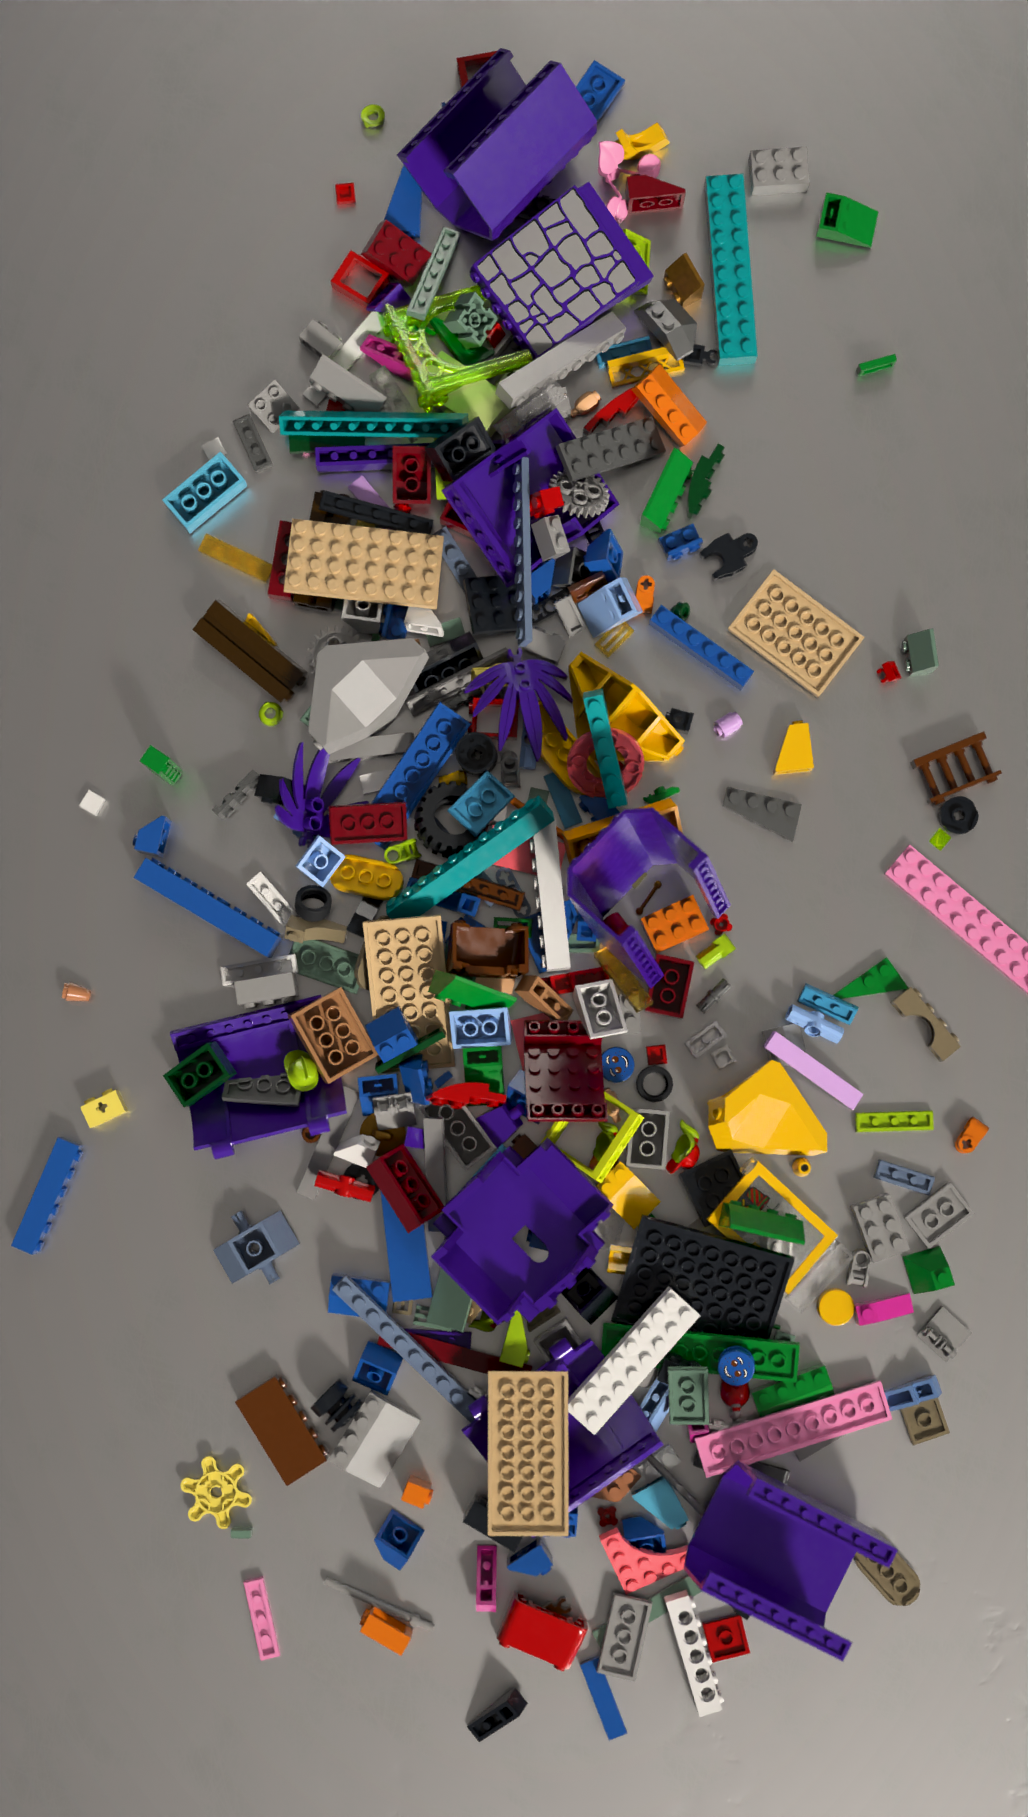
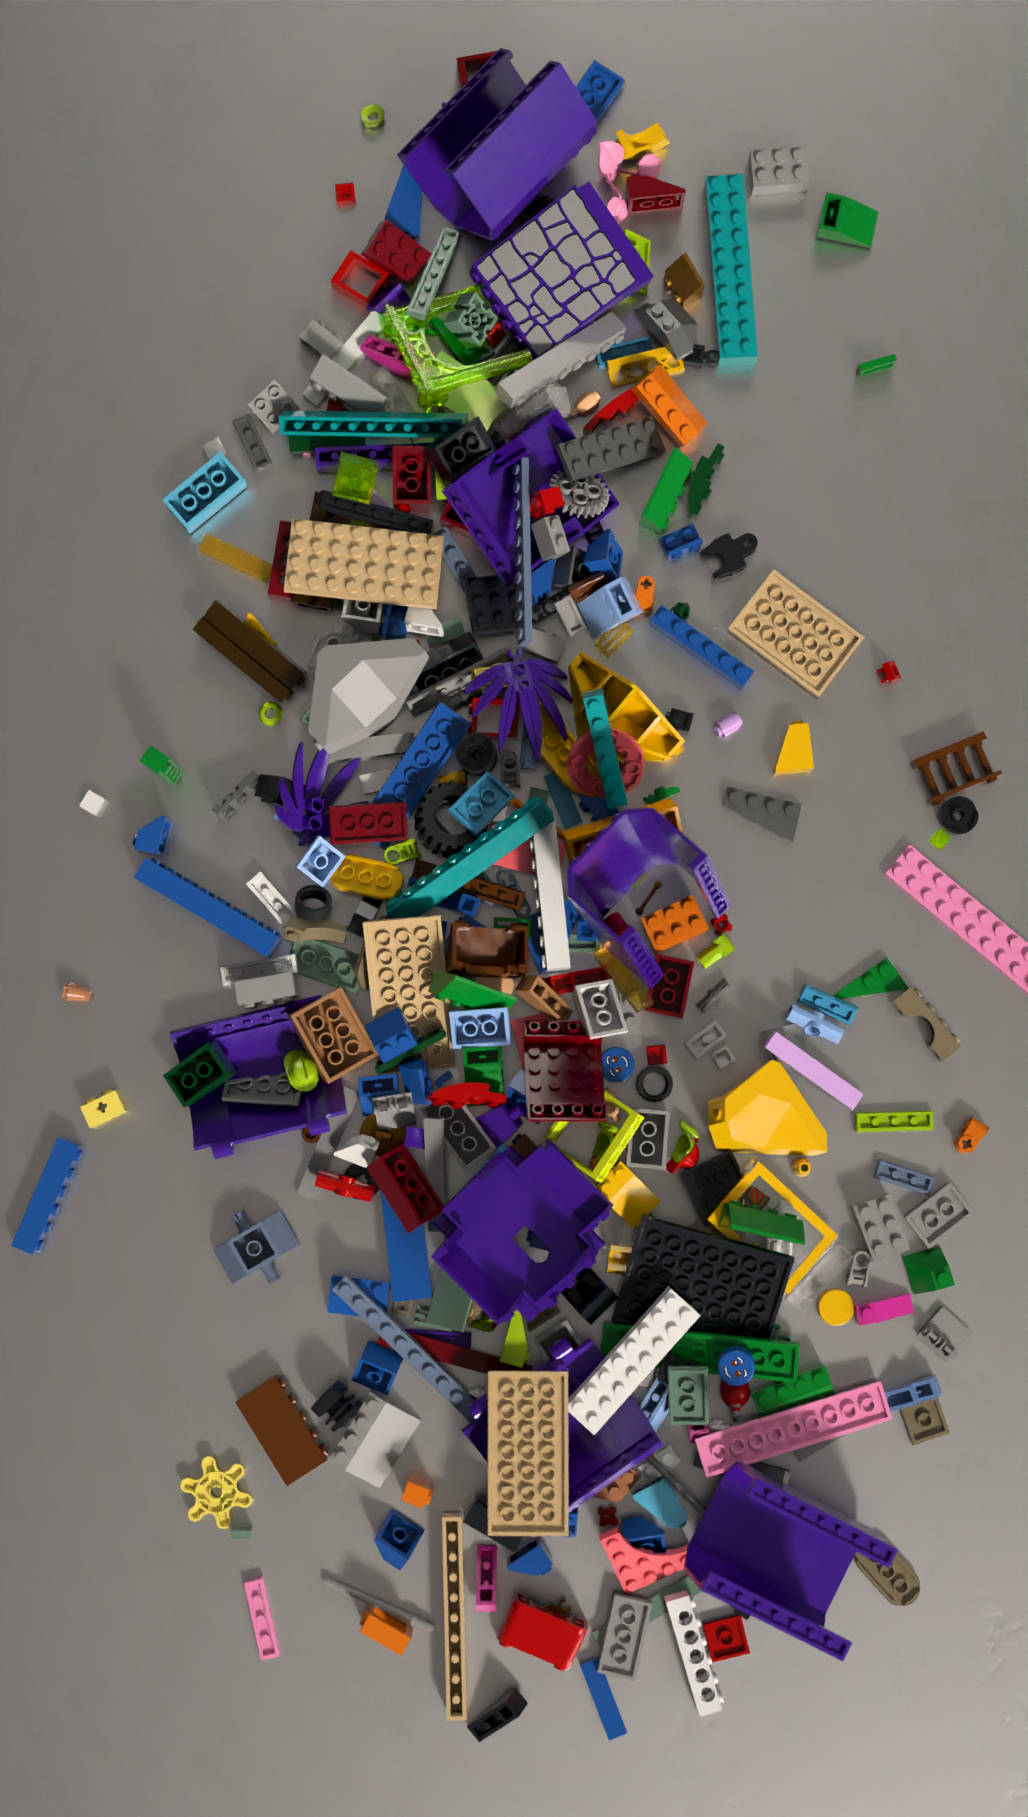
(355, 478): none -> clear neon green brick
(454, 1616): none -> tan brick
(920, 652): sand green slope -> none

